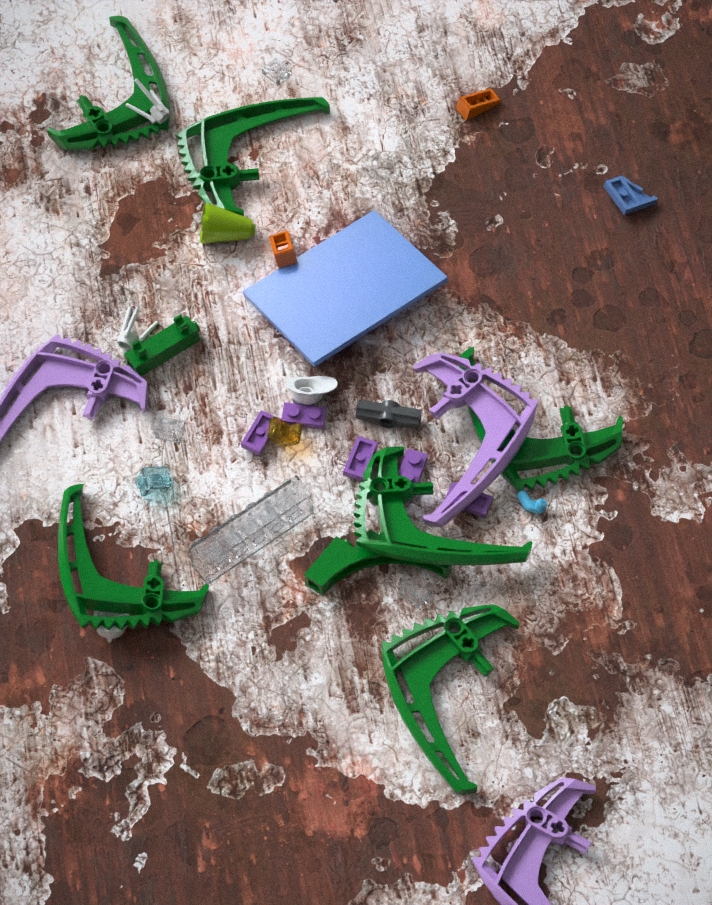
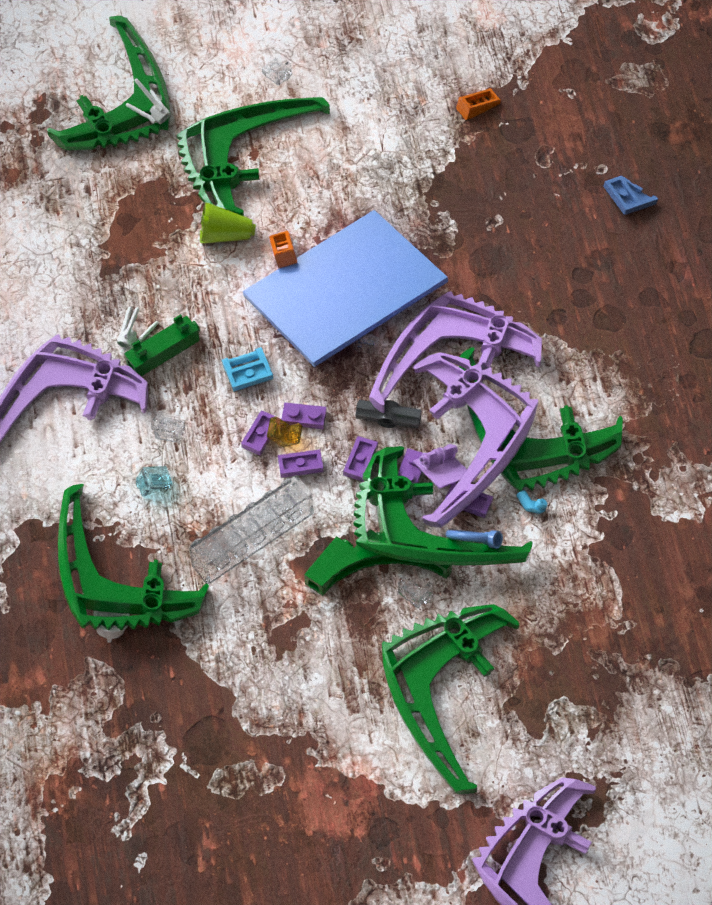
(250, 373): none -> medium azure plate
(300, 463): none -> medium lavender plate
(310, 389): white piece -> none
(441, 466): none -> lavender hinge
(492, 538): none -> medium blue piece
(494, 332): none -> lavender piece

